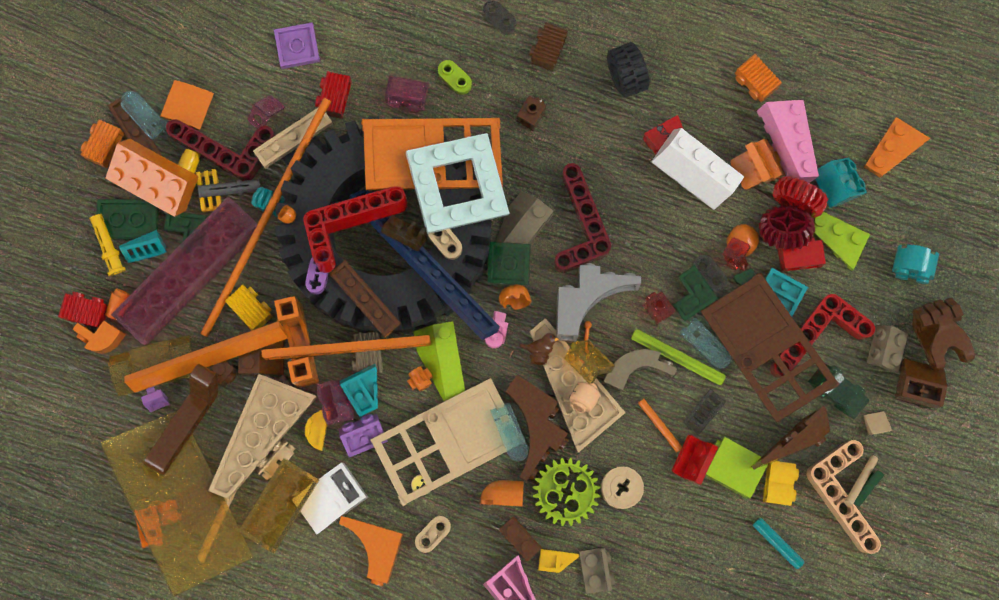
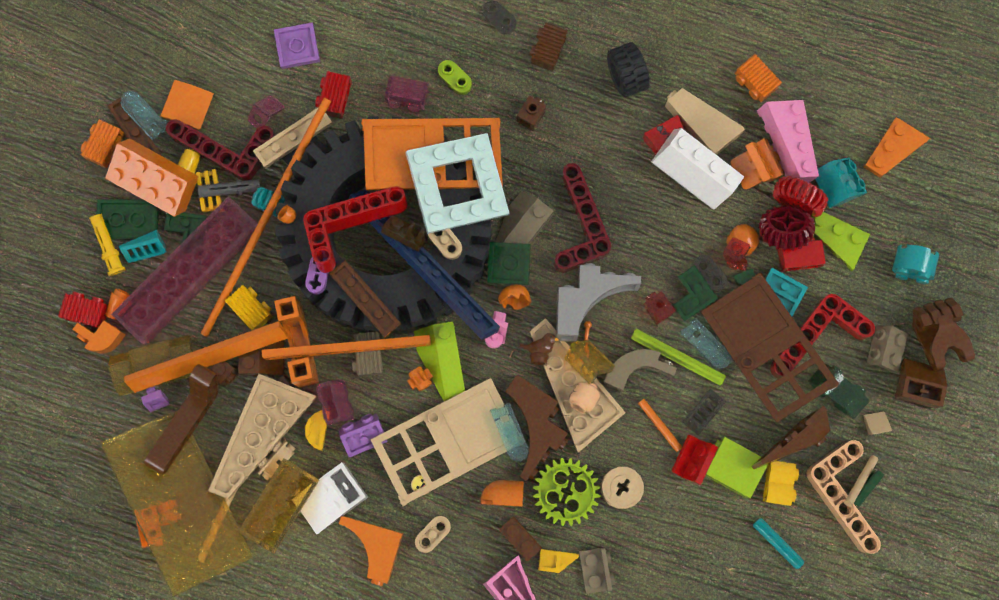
(362, 390): teal wing -> none
(703, 121): none -> tan slope

